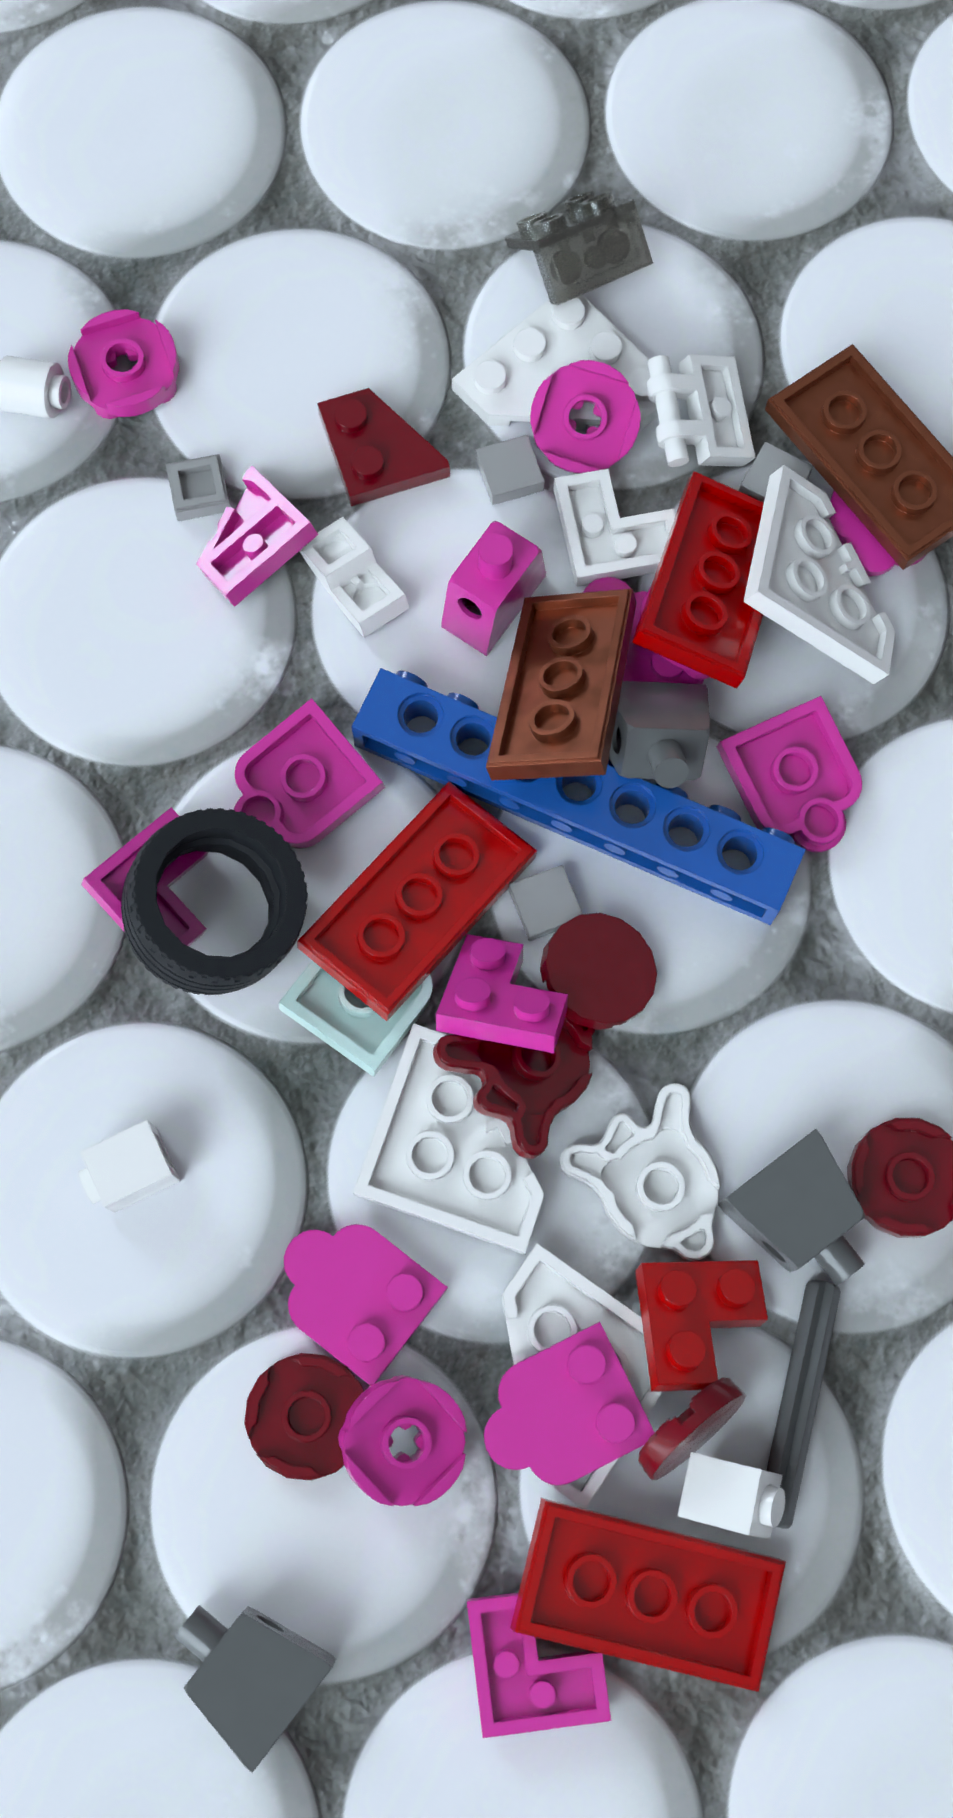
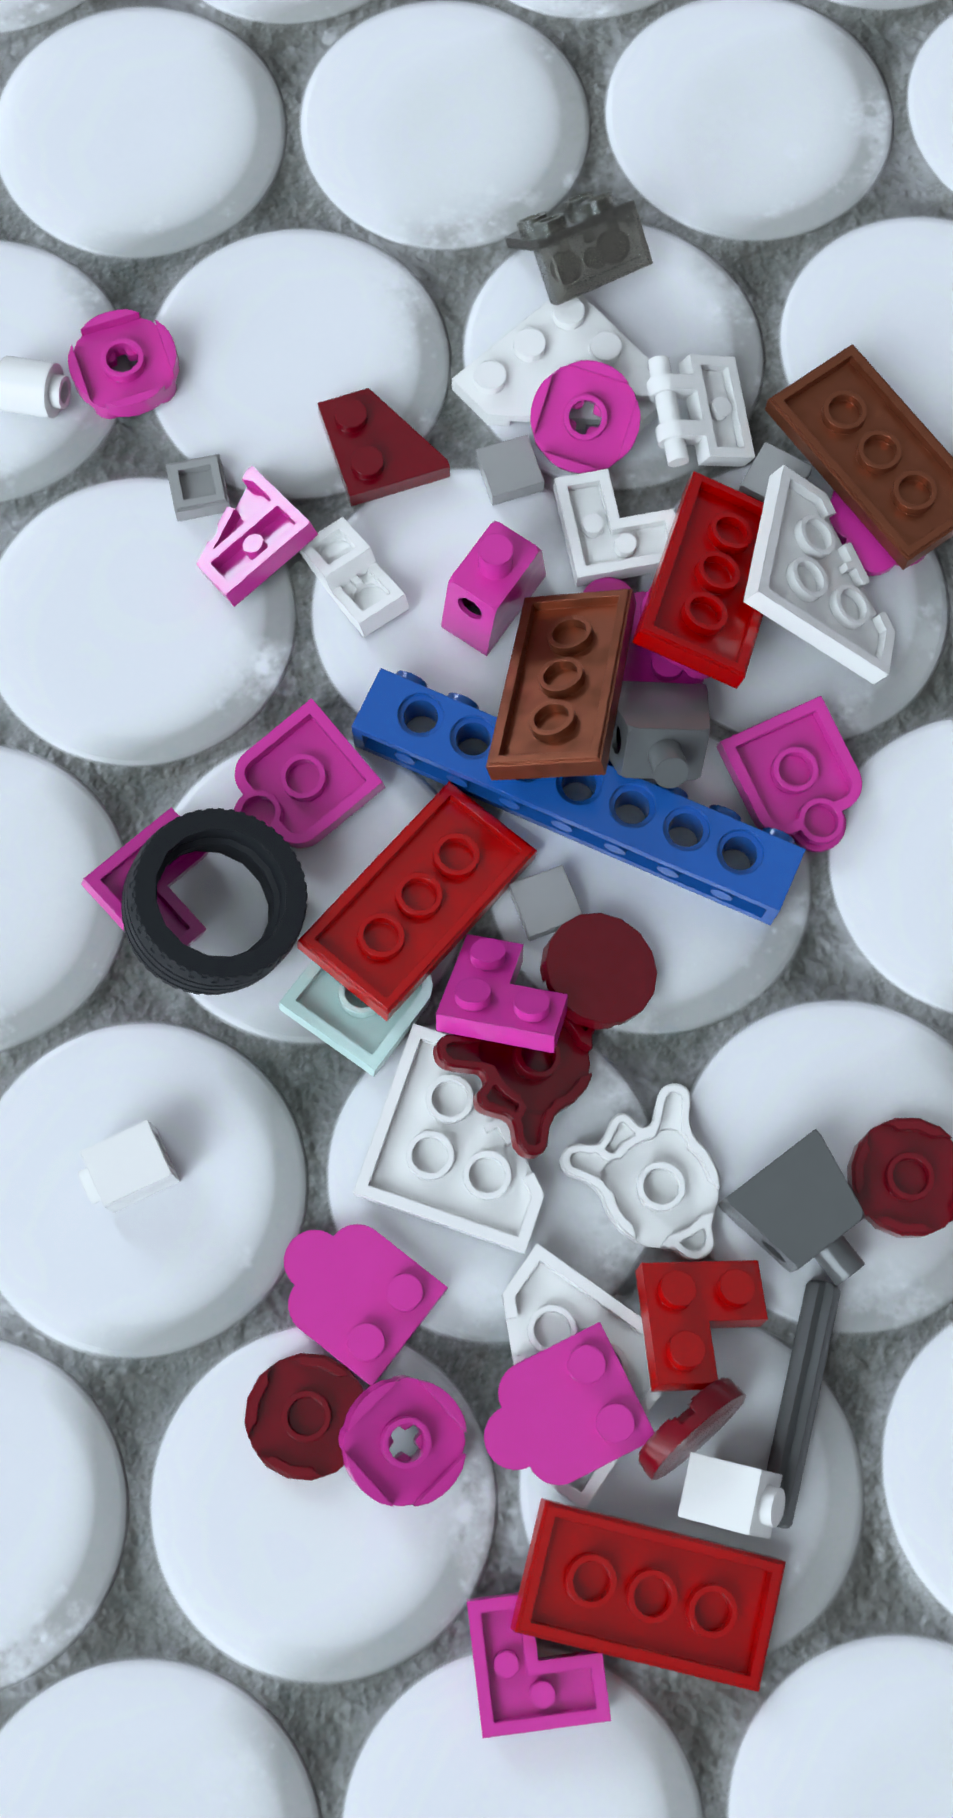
(251, 1678): dark grey torso -> none

